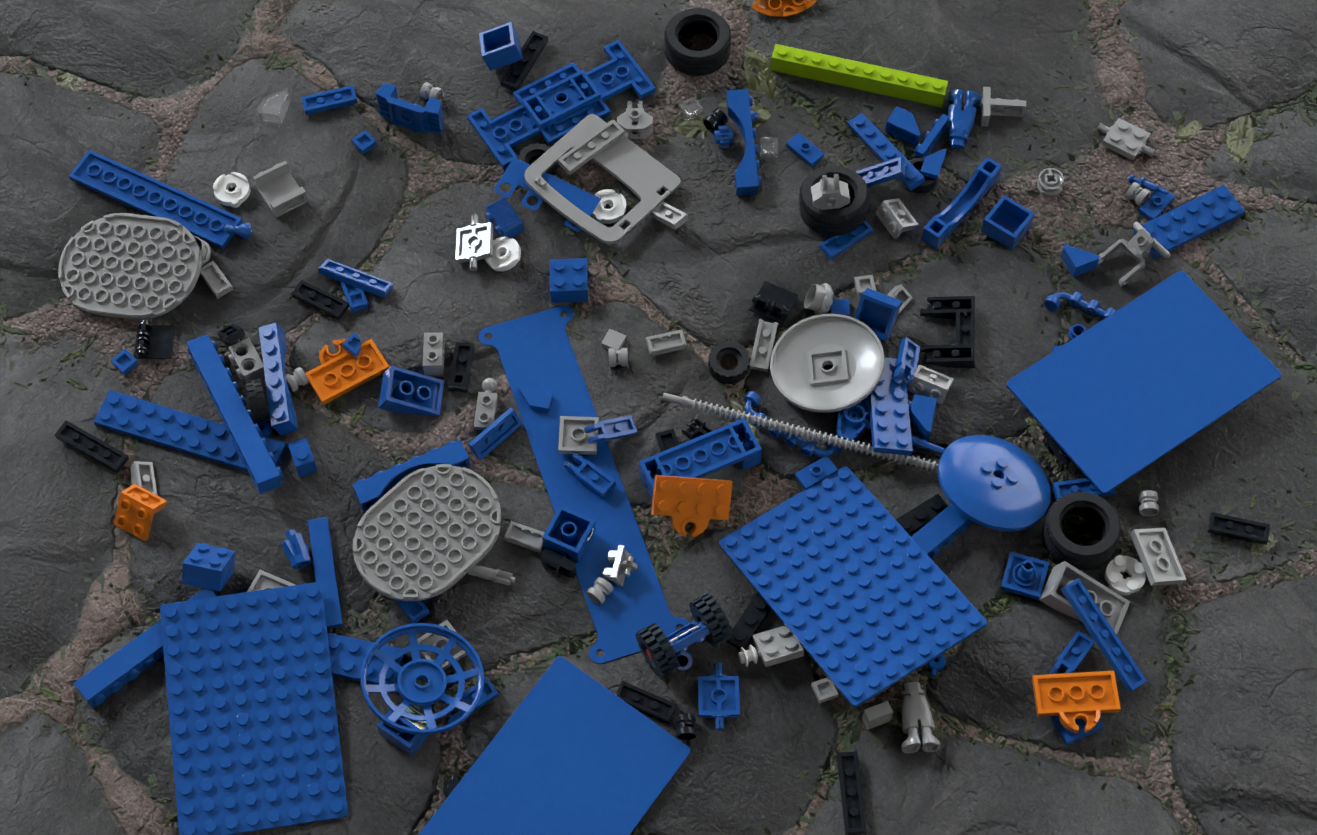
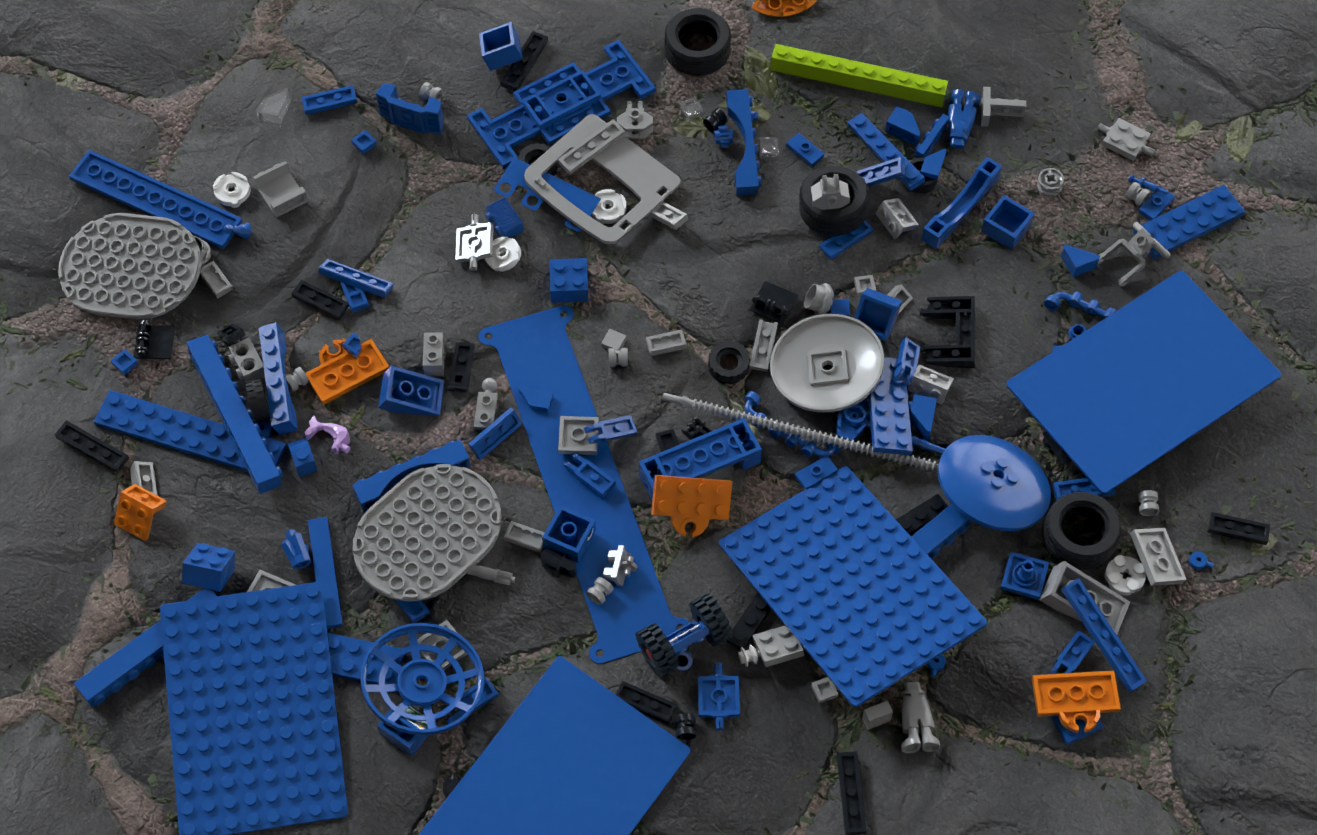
(339, 433): none -> lavender animal
(1201, 563): none -> blue piece

